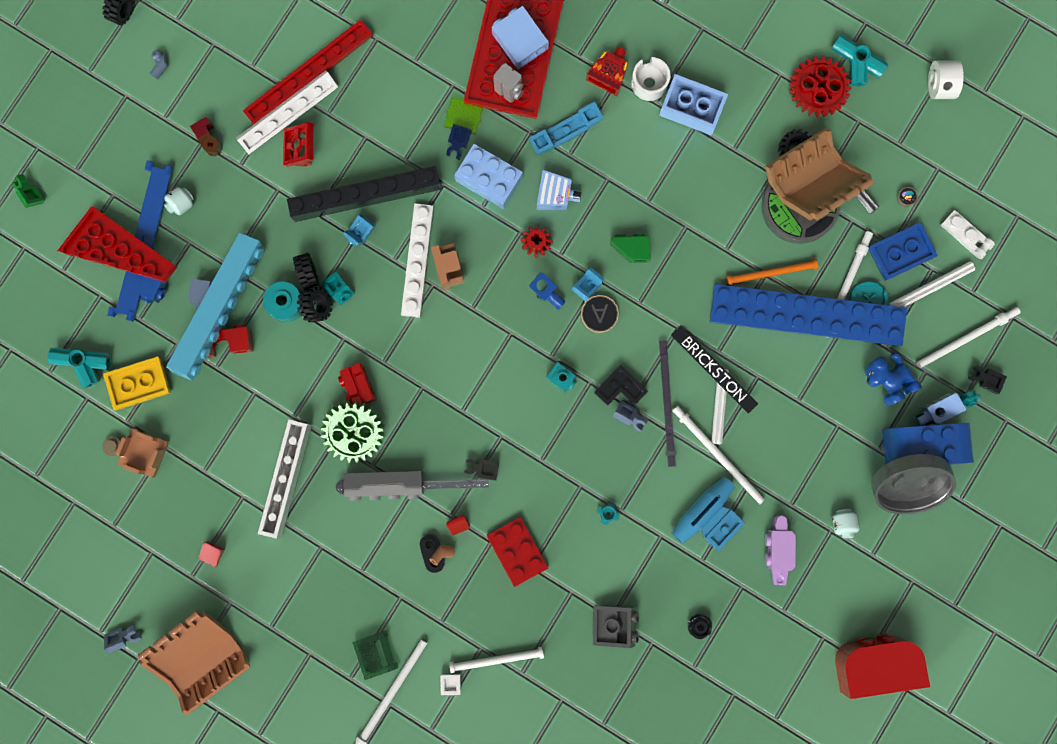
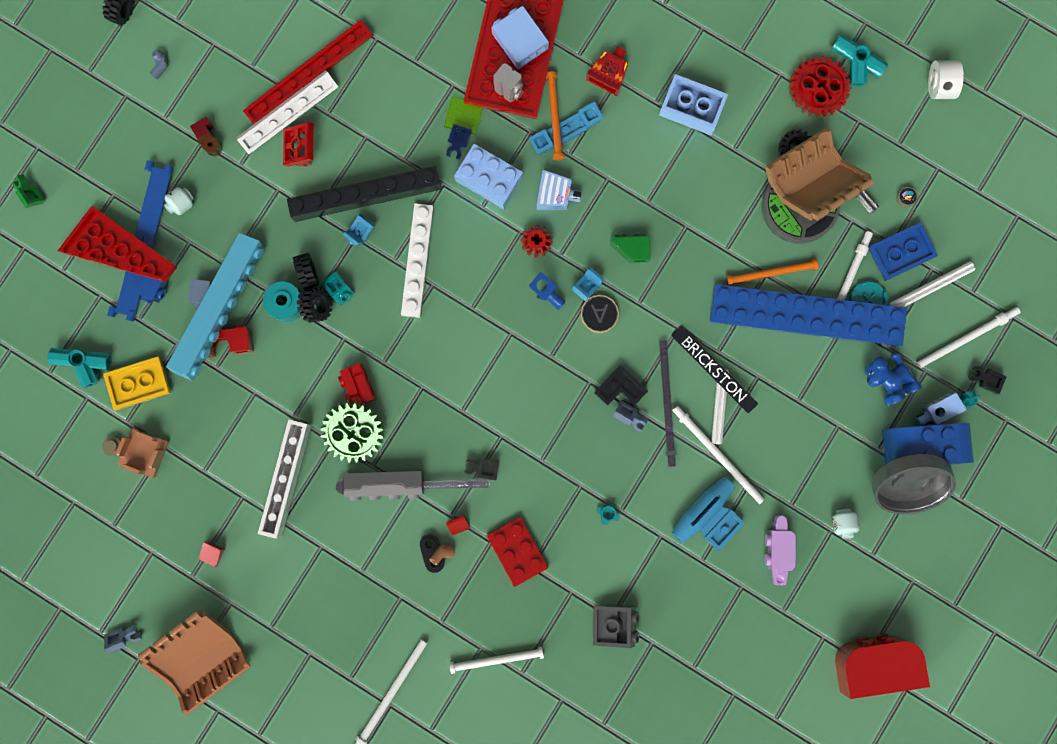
(369, 657): clear green plate -> none
(447, 266): nougat panel -> none
(450, 684): white plate -> none
(551, 76): none -> orange bar
(558, 370): teal brick -> none
(655, 70): white piece -> none
(704, 631): black plate -> none
(967, 234): white plate -> none

